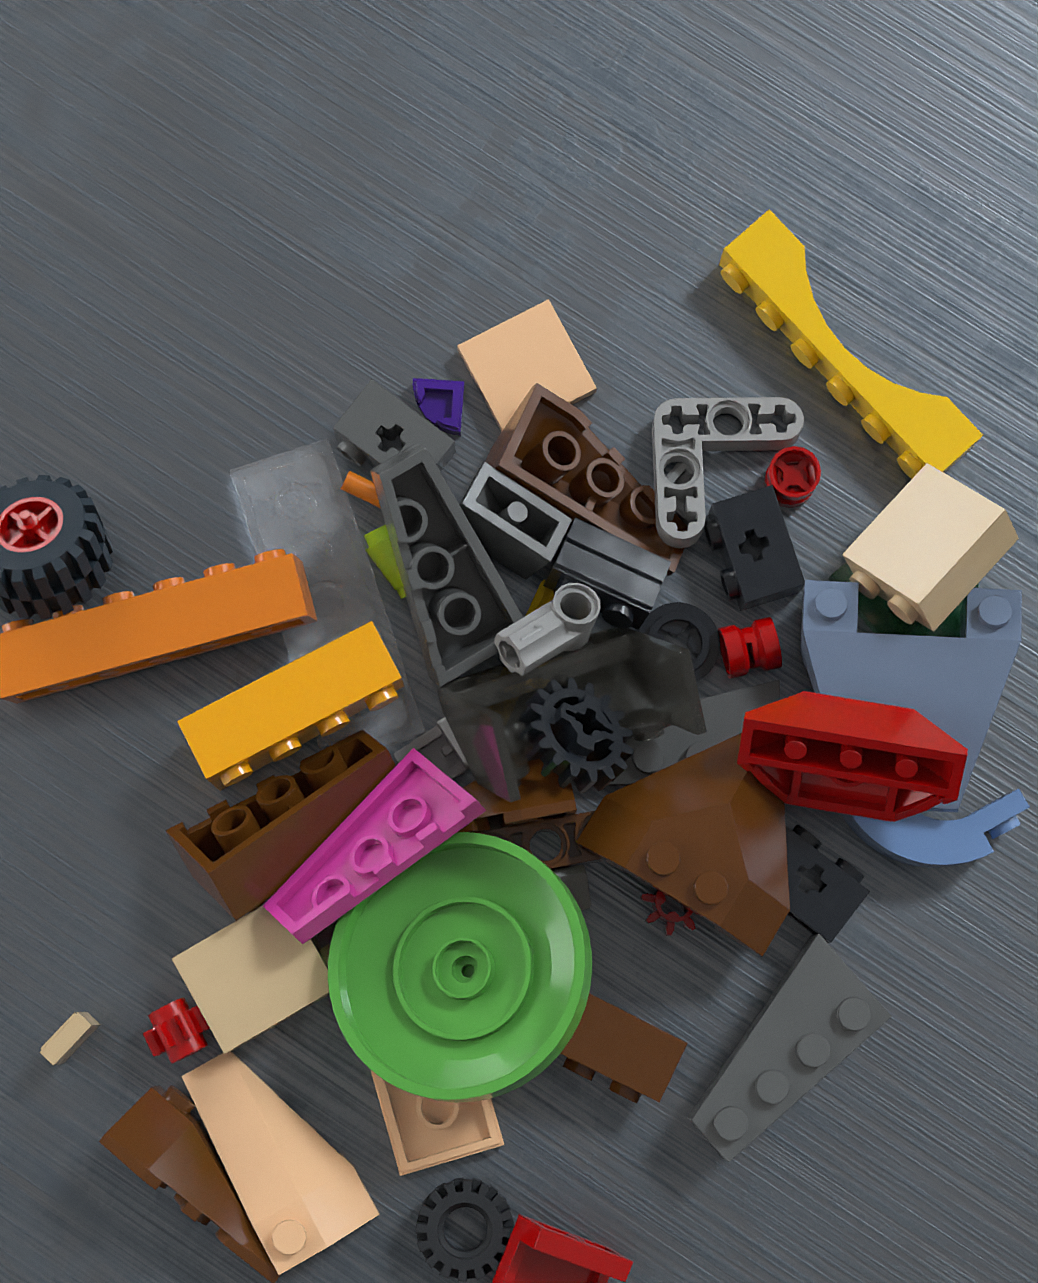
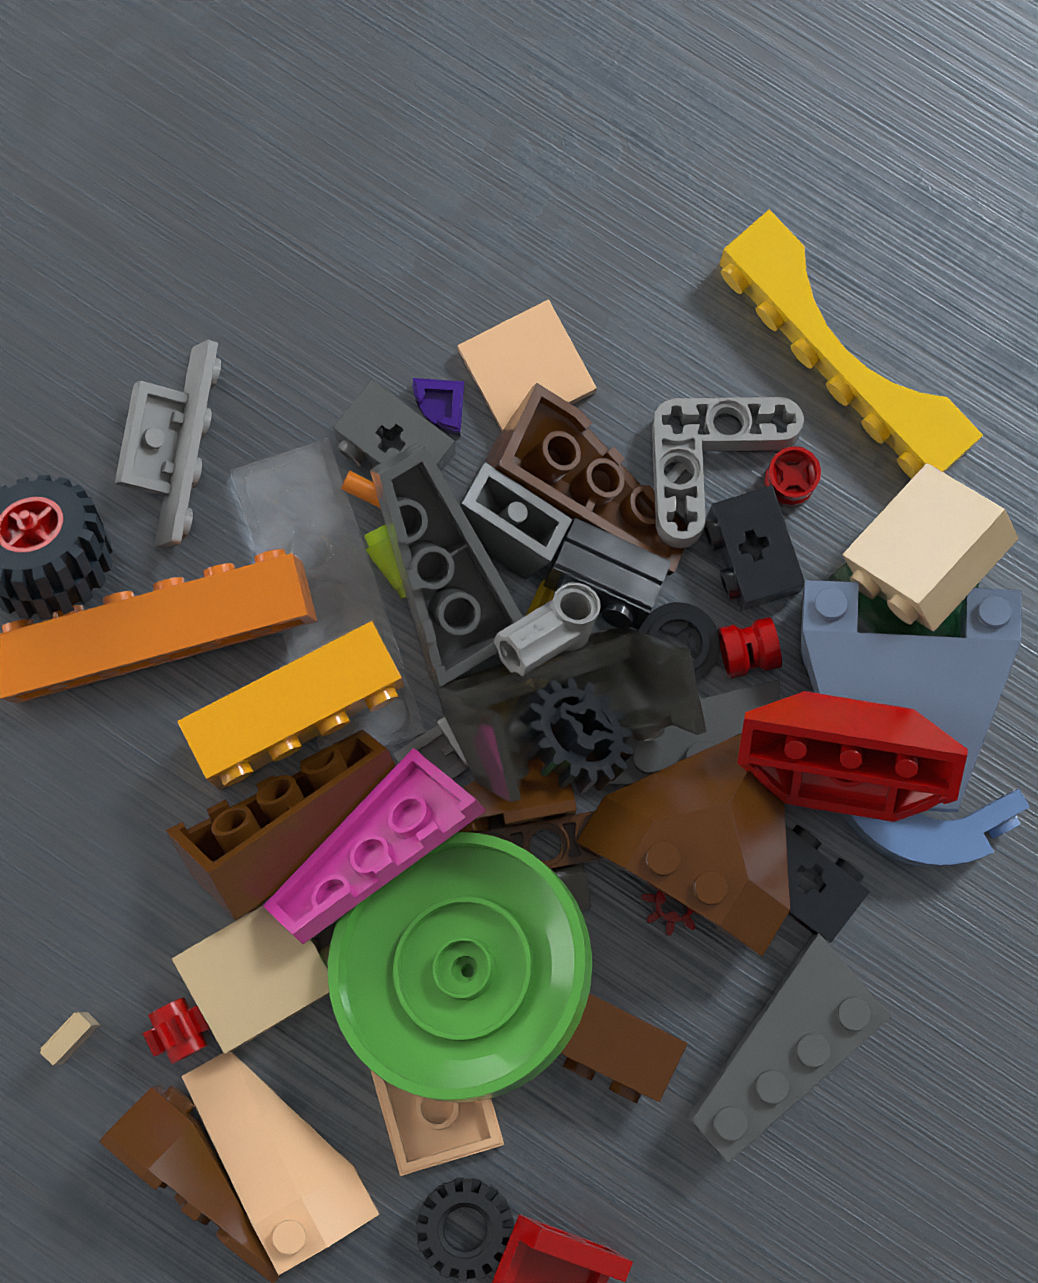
(165, 439): none -> light grey bracket

